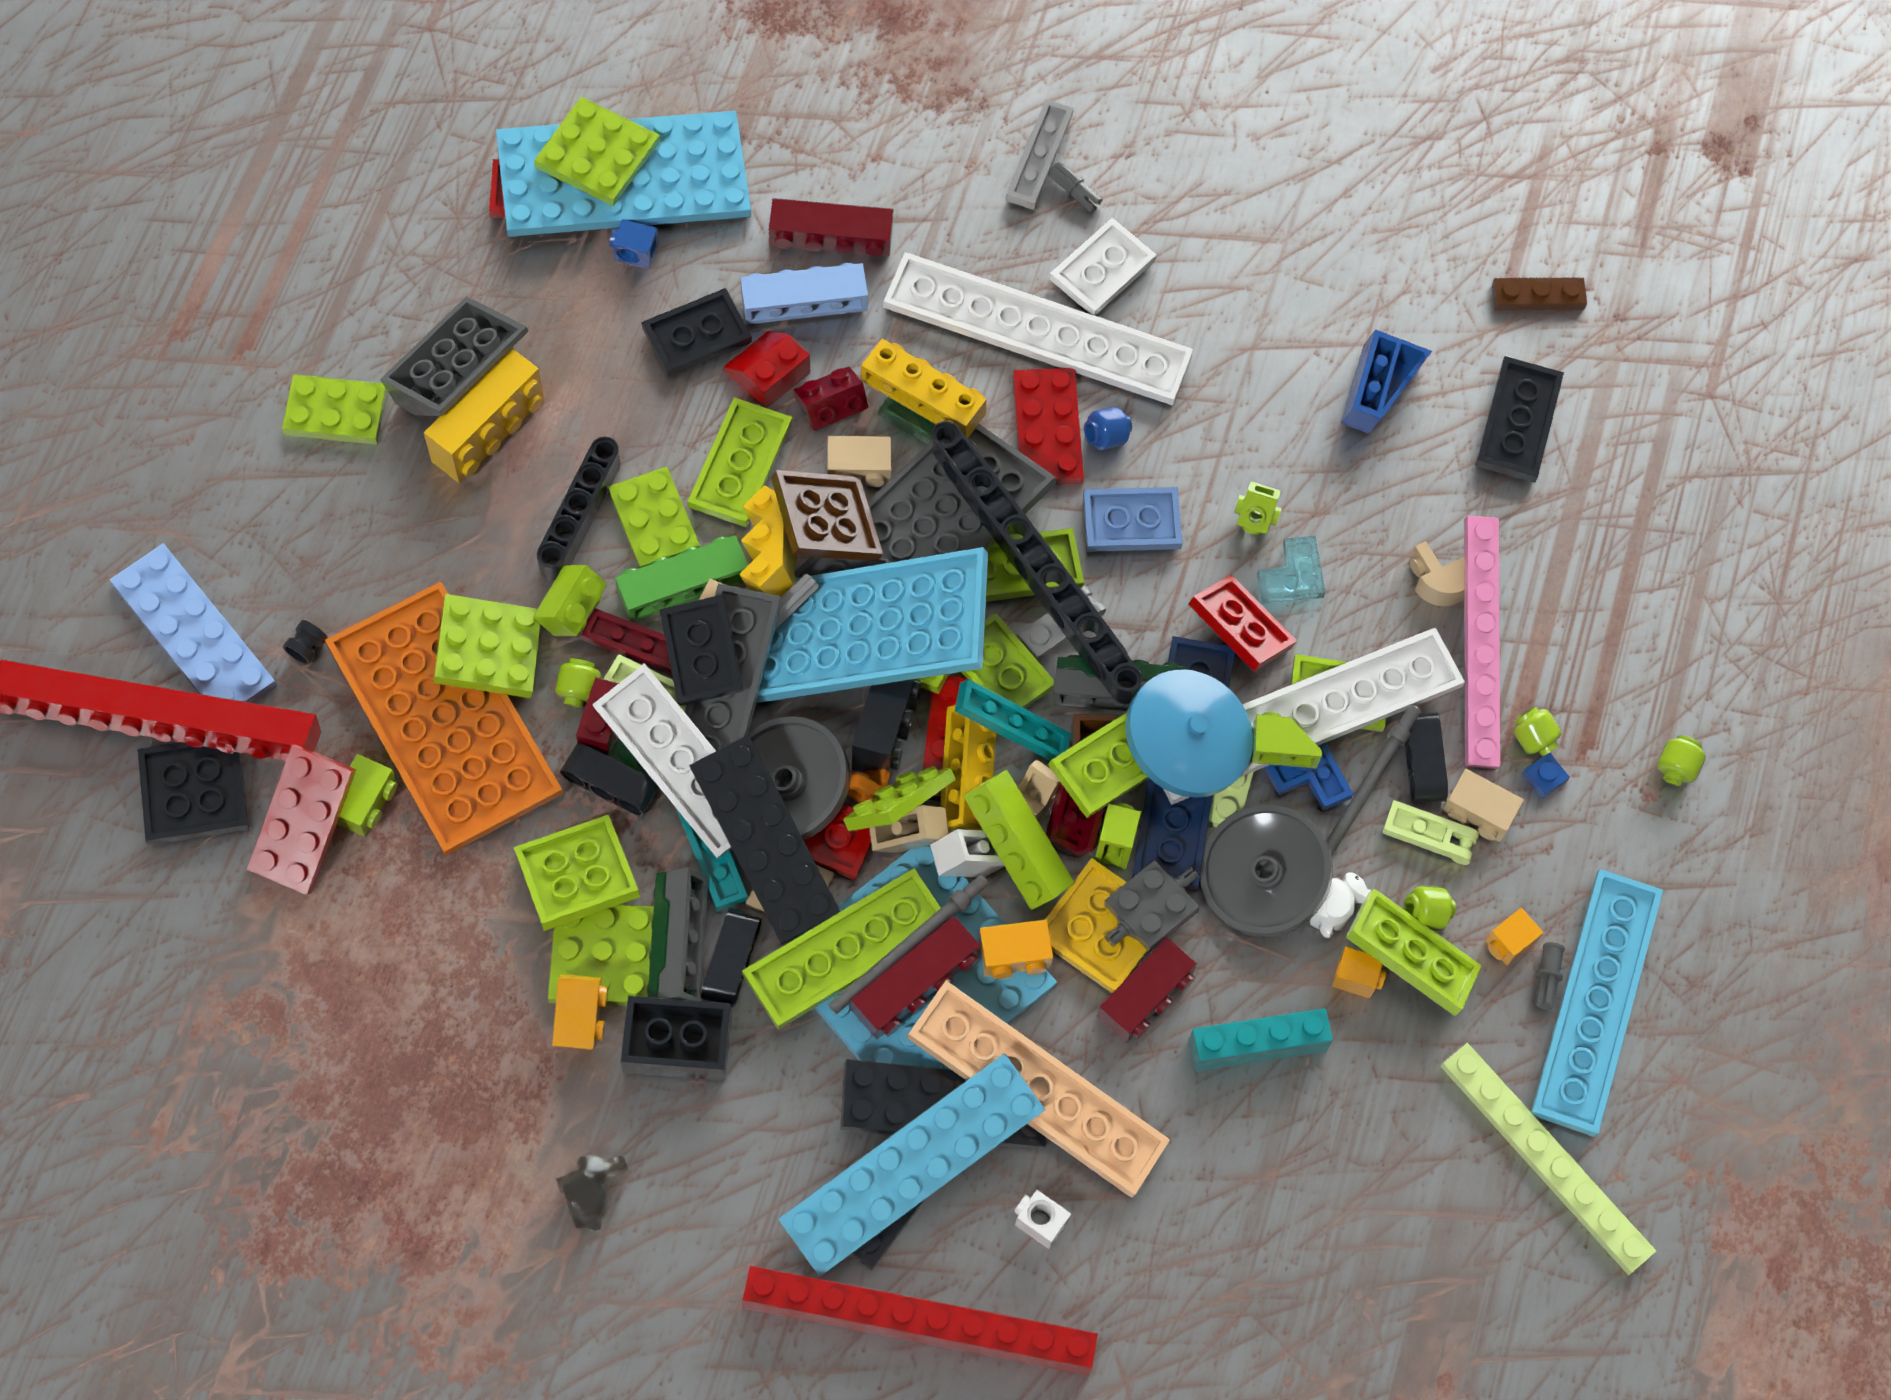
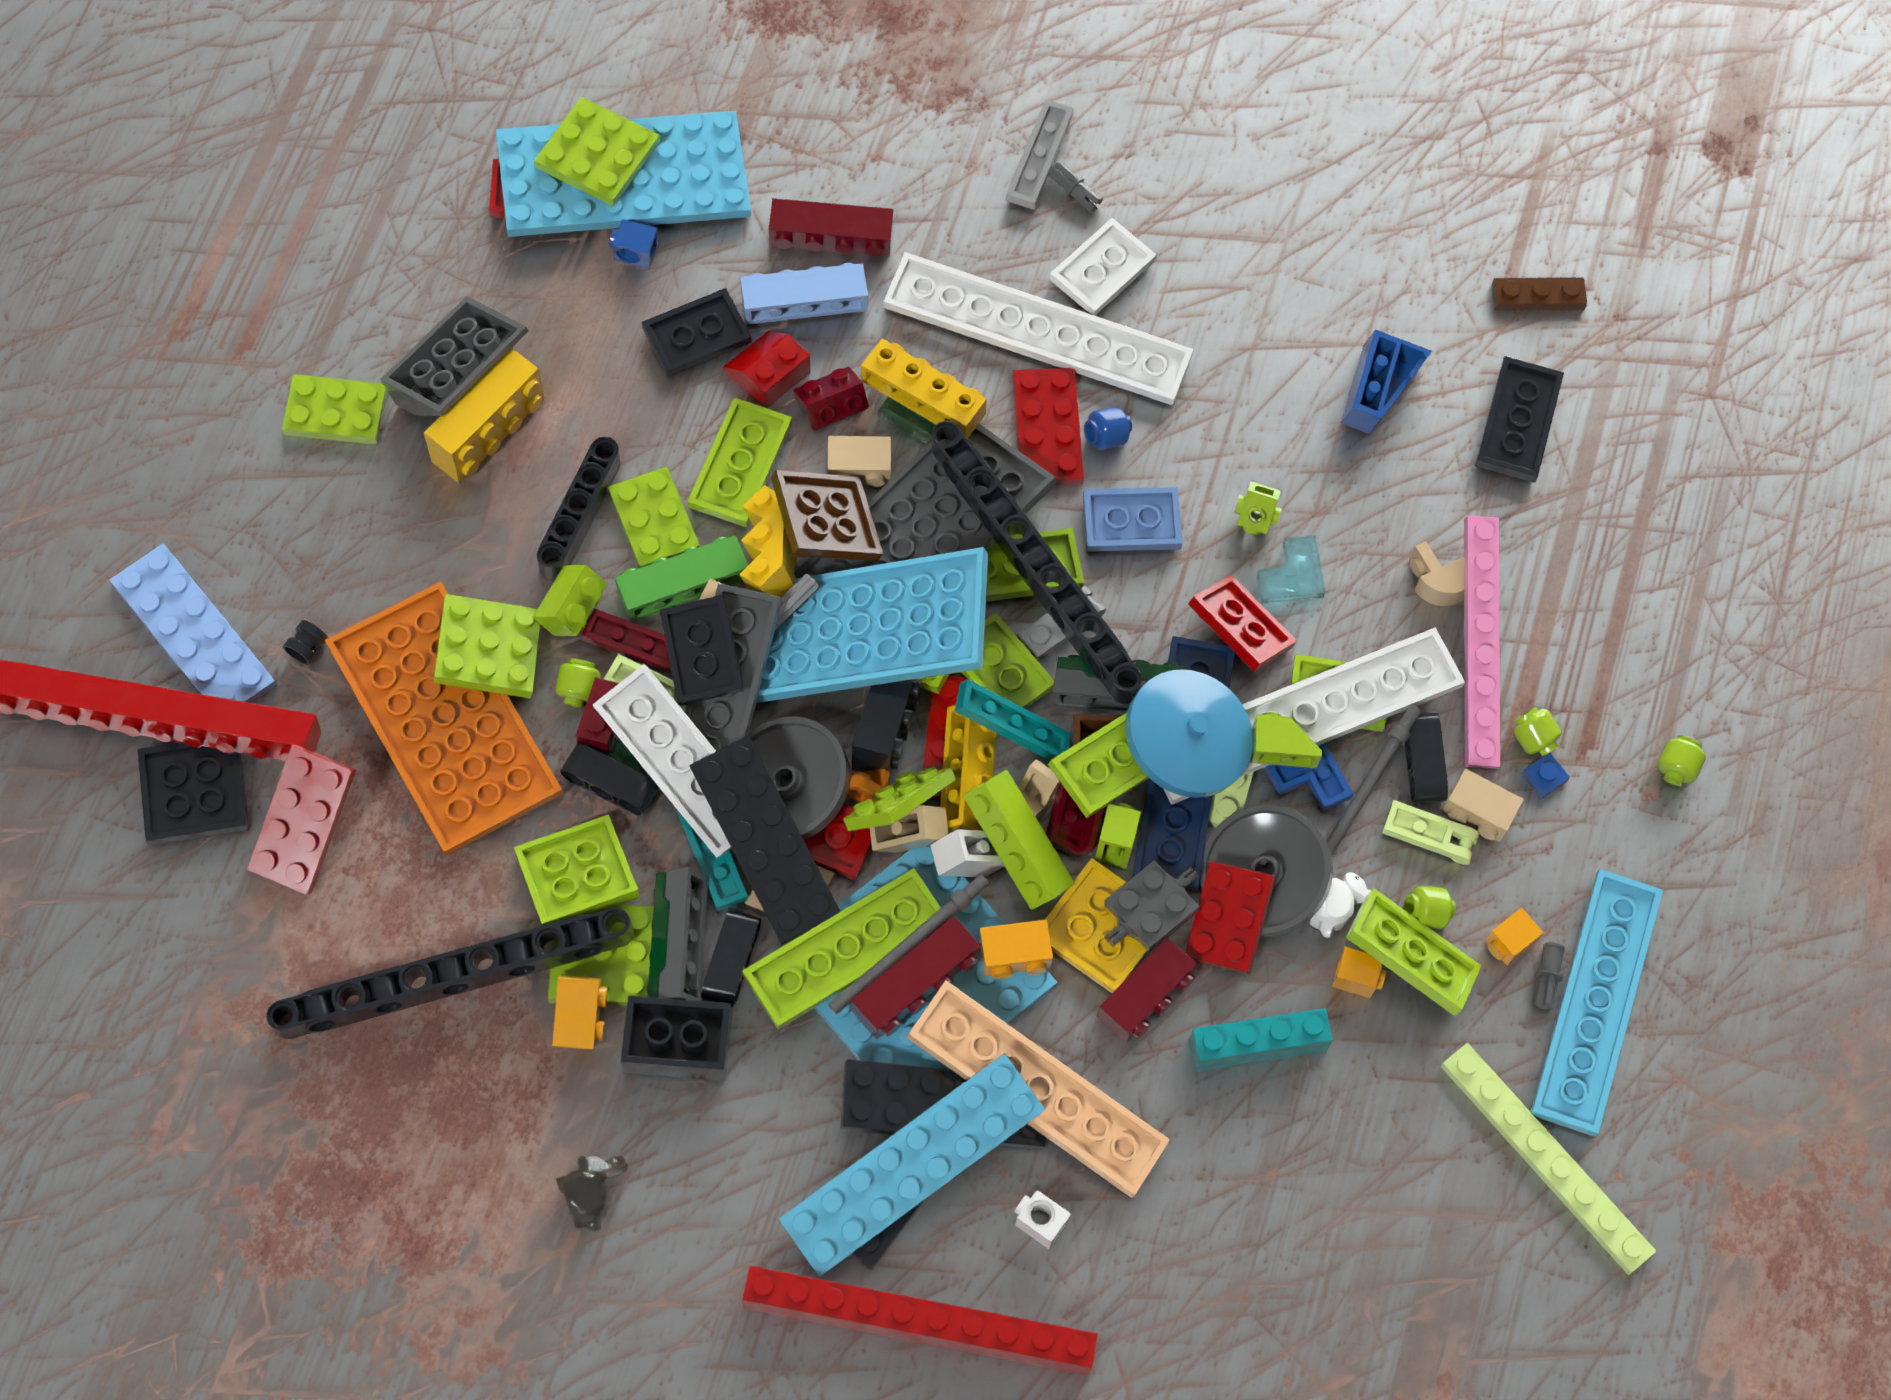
(367, 794): lime brick -> none
(450, 973): none -> black beam
(1230, 917): none -> red plate

